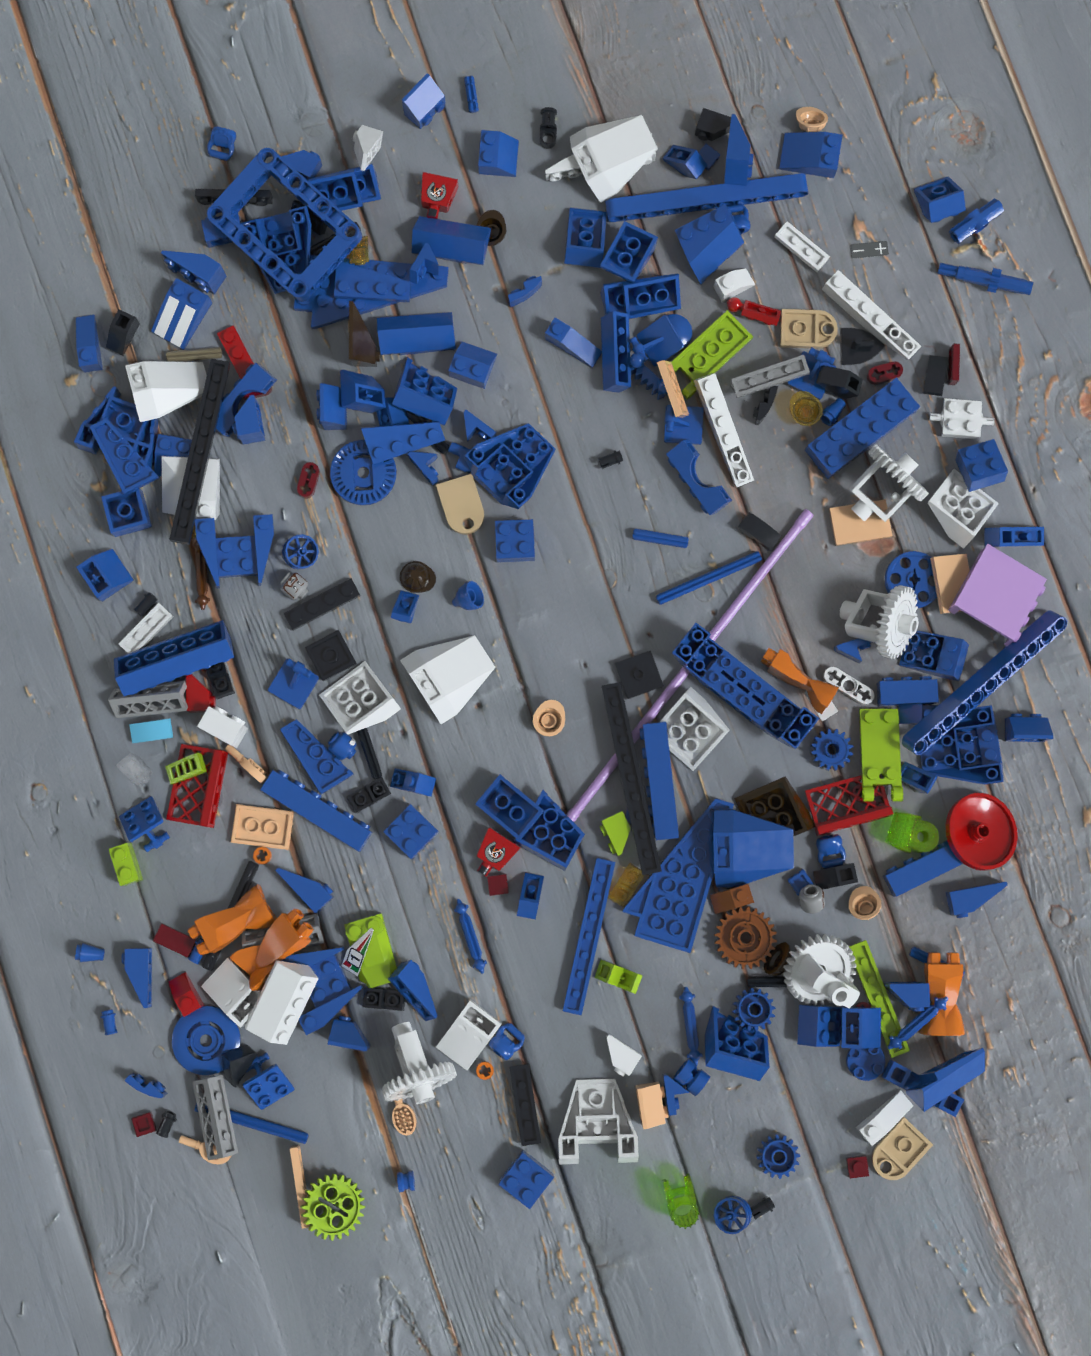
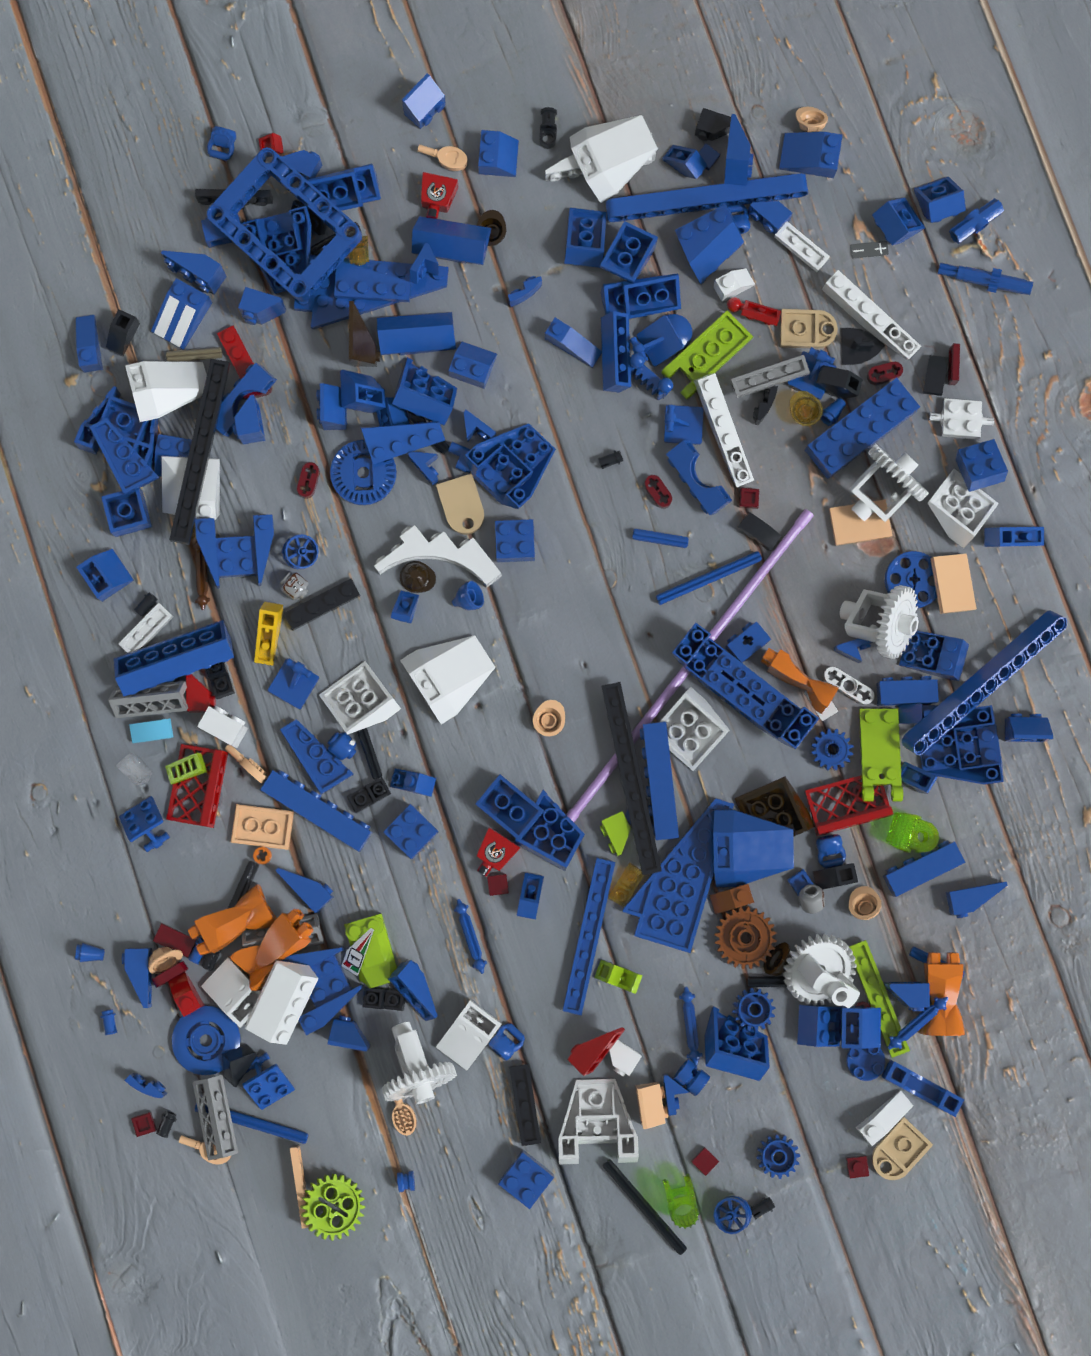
(125, 864): lime brick -> none
(163, 959): none -> light nougat piece
(170, 974): none -> dark red beam
(260, 306): none -> blue slope
(268, 632): none -> yellow slope
(271, 141): none -> red slope
(330, 655): black plate -> none
(366, 145): white slope -> none
(416, 547): none -> white arch
(448, 157): none -> light nougat piece
(471, 94): blue axle -> none
(487, 1065): orange bush -> none
(588, 1055): none -> red slope
(639, 674): black plate -> none
(644, 1207): none -> black axle
(655, 494): none -> dark red beam
(673, 388): light nougat tile -> none
(705, 1161): none -> dark red tile
(749, 498): none -> dark red tile
(755, 634): none -> blue brick
(770, 214): none -> blue slope
(897, 221): none -> blue slope
(947, 1078): blue slope -> none
(981, 831): red dish -> none
(999, 593): lavender panel -> none

